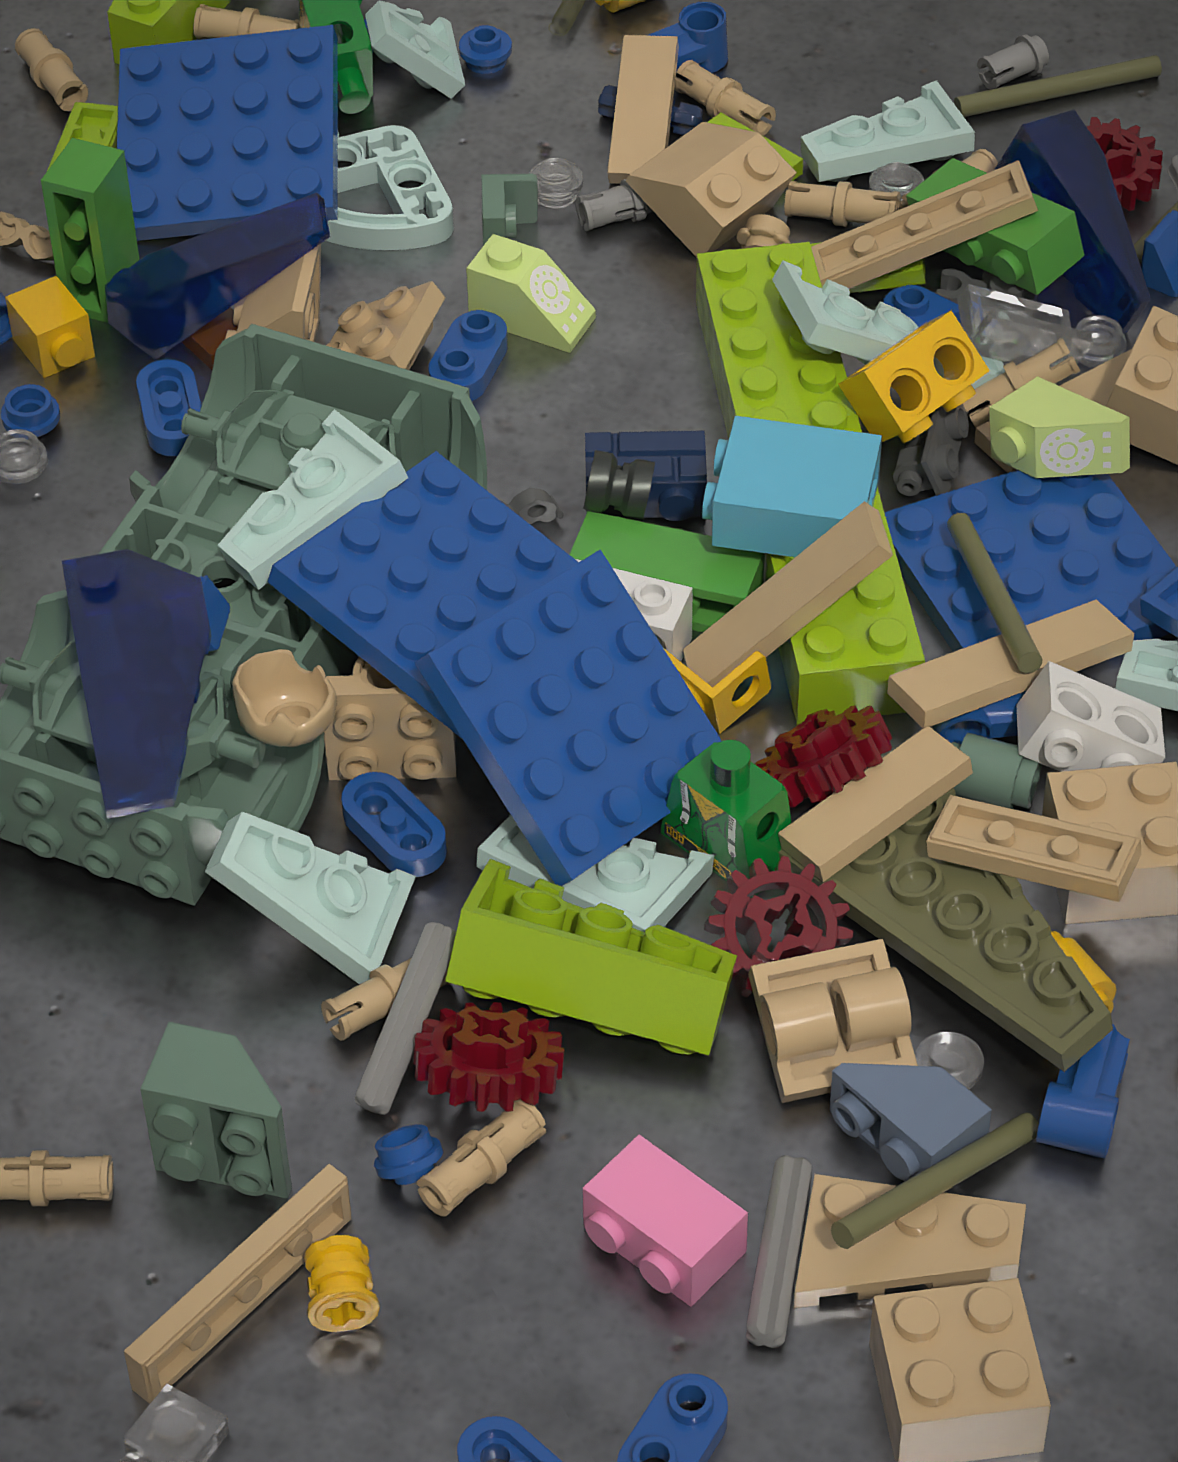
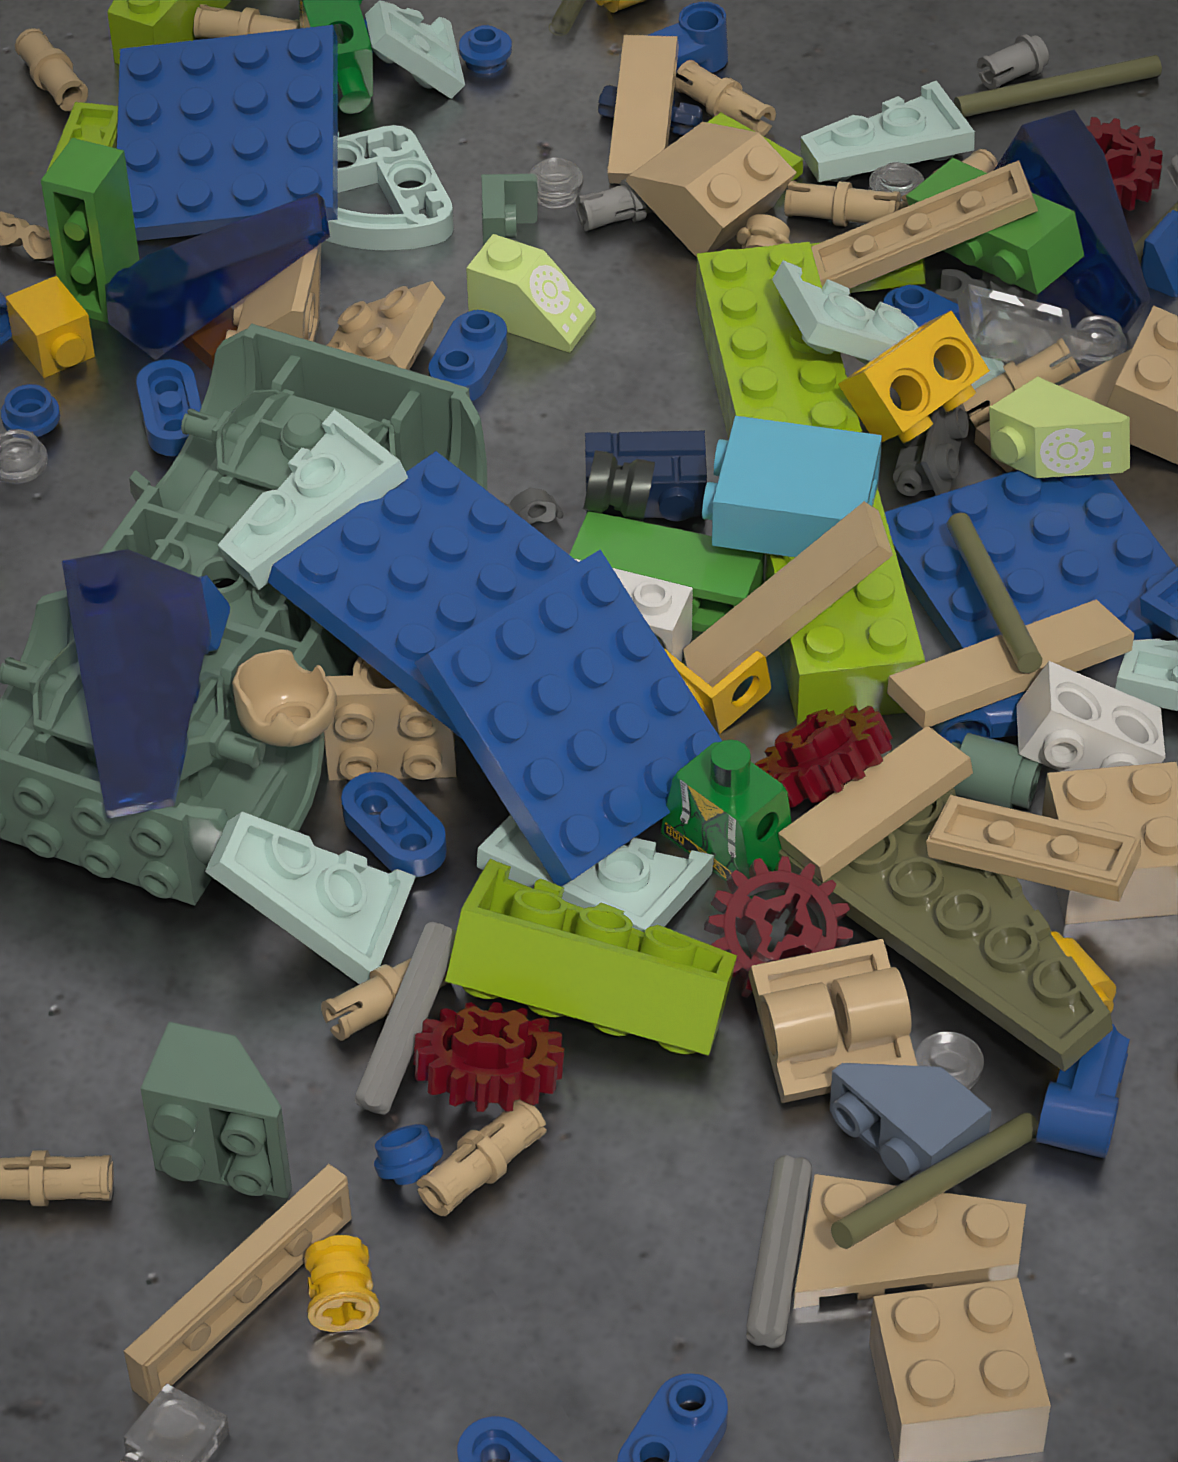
(664, 1221): bright pink brick -> none

